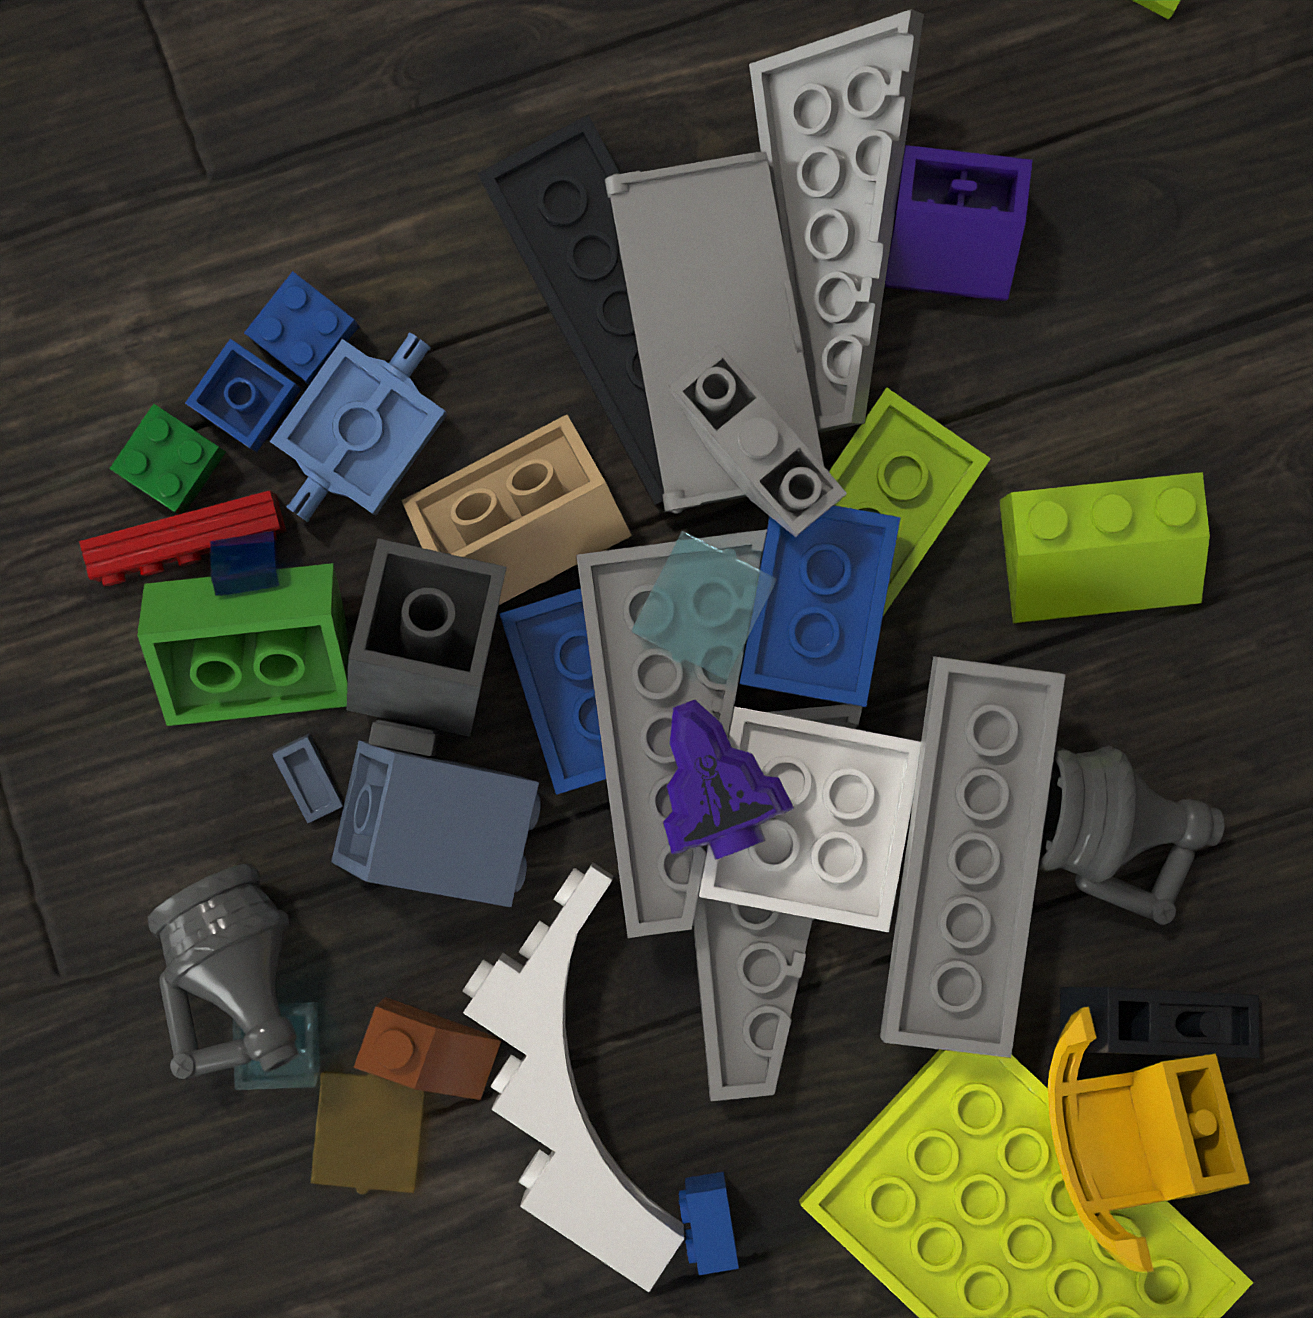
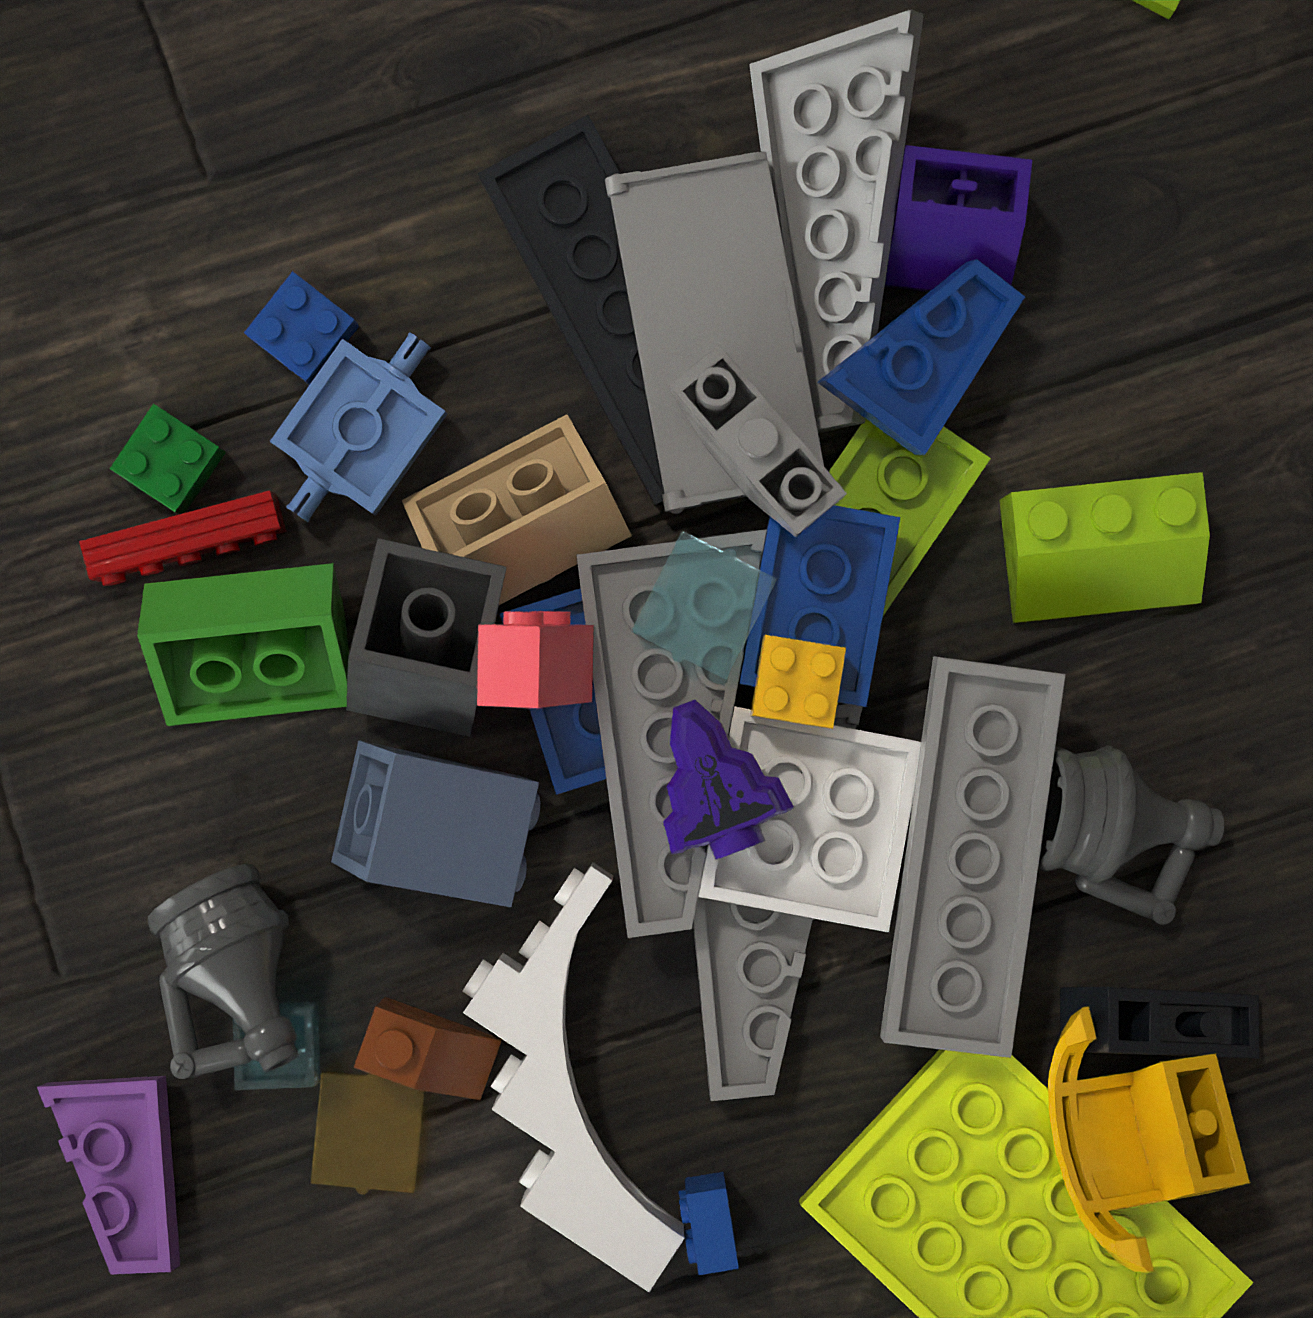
(124, 1161): none -> medium lavender wing
(243, 395): blue piece -> none
(244, 563): clear blue tile -> none
(307, 778): sand blue piece -> none
(405, 737): dark grey tile -> none
(535, 661): none -> coral brick
(798, 681): none -> yellow piece
(927, 356): none -> blue wing

